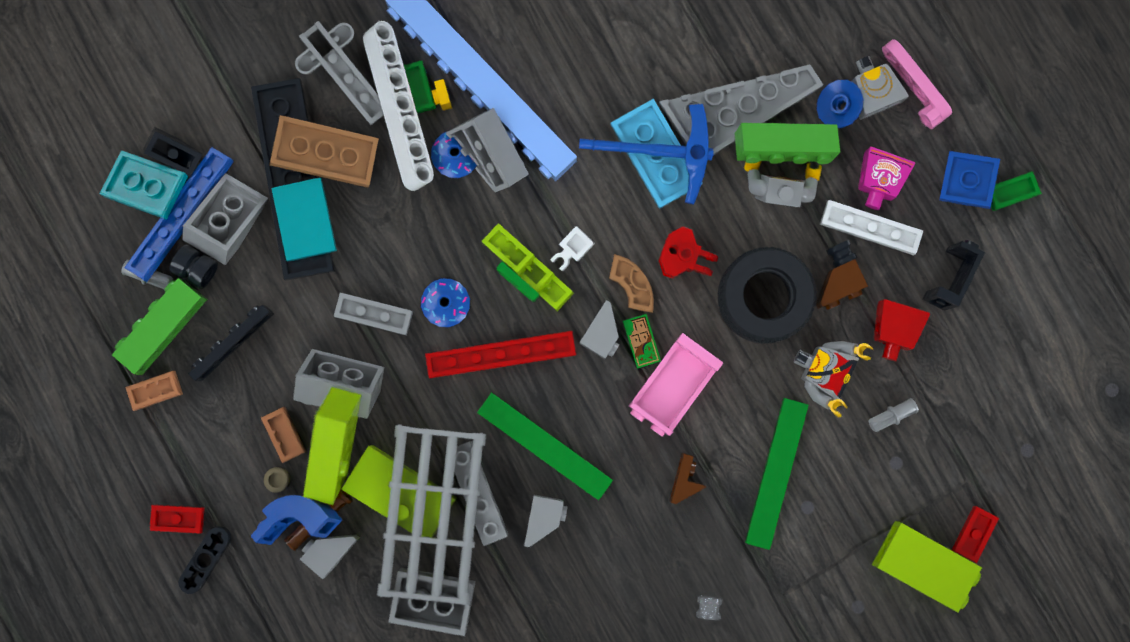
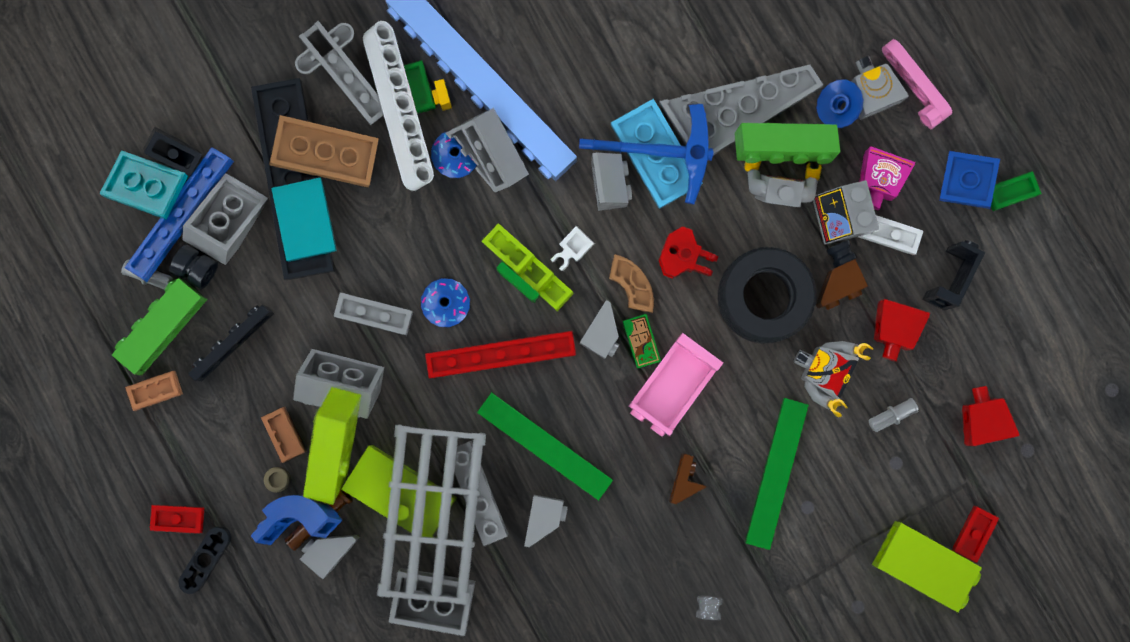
(609, 181): none -> light grey slope
(845, 212): none -> slope
(987, 419): none -> red torso

